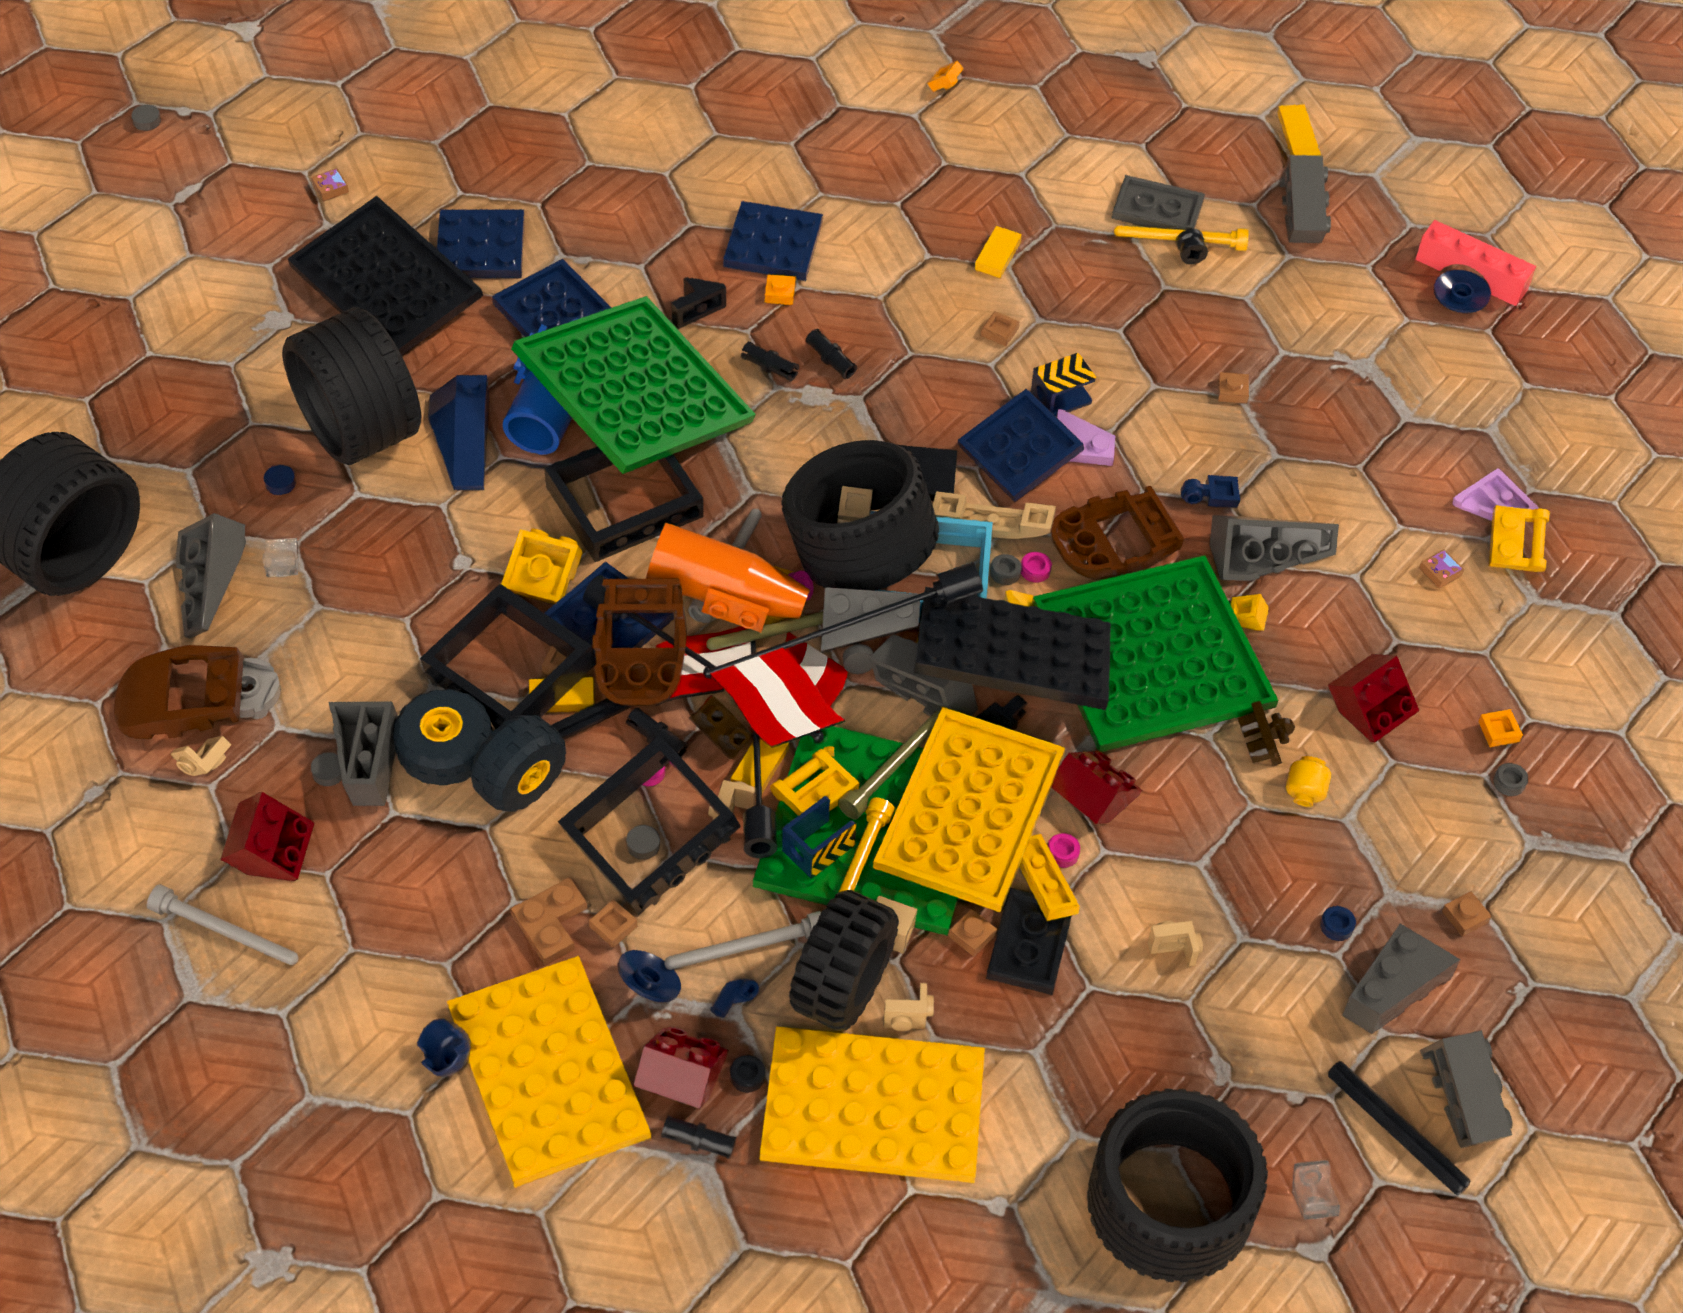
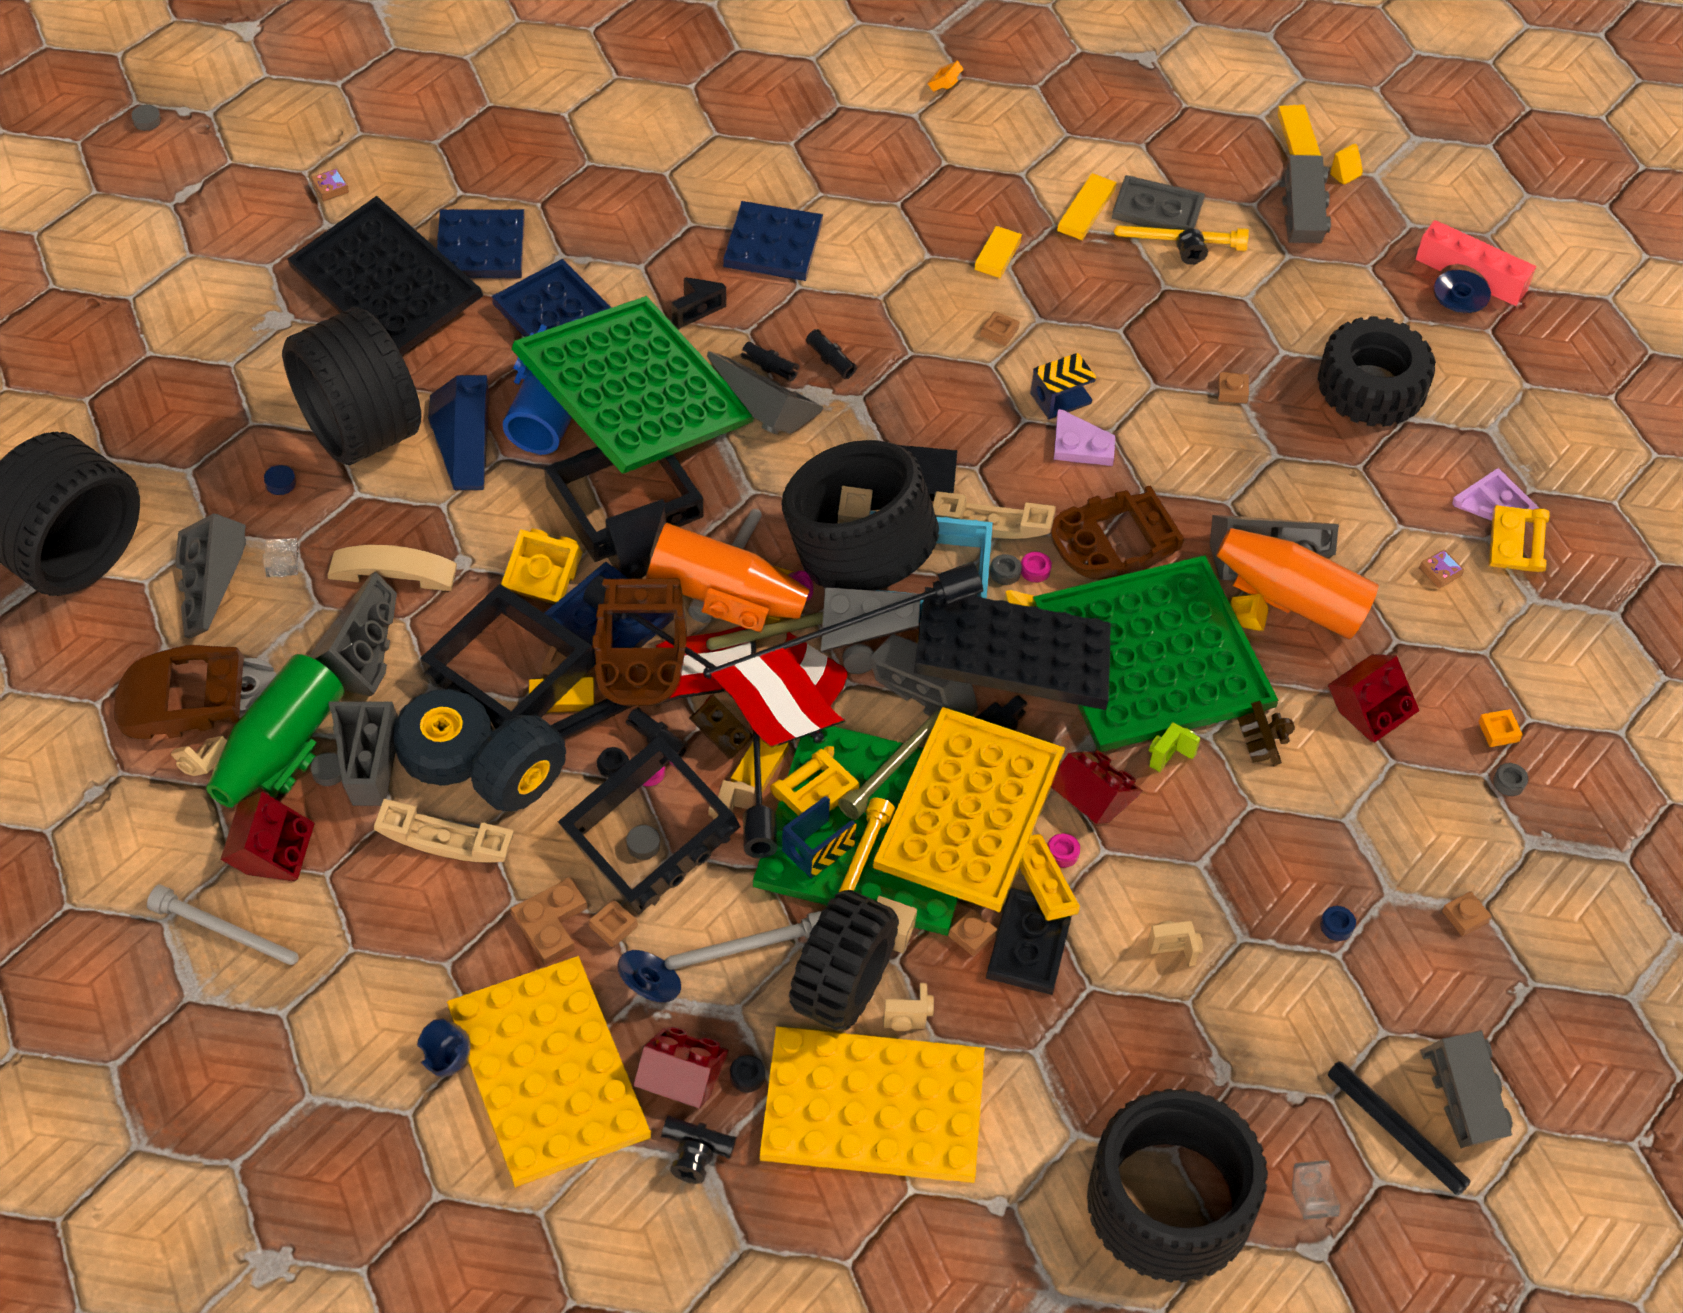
(273, 733): none -> green piece
(358, 638): none -> dark grey wedge
(393, 562): none -> tan slope
(442, 837): none -> tan slope
(611, 761): none -> black plate
(634, 537): none -> black slope
(691, 1162): none -> black wheel
(733, 993): dark blue arm -> none
(765, 398): none -> dark grey wedge
(780, 289): light orange plate -> none
(1020, 445): dark blue plate -> none
(1087, 206): none -> yellow tile
(1173, 740): none -> lime bracket
(1219, 490): dark blue plate -> none
(1298, 580): none -> orange piece
(1308, 781): yellow head -> none
(1347, 164): none -> yellow slope
(1380, 345): none -> black tyre
(1398, 978): dark grey wedge -> none

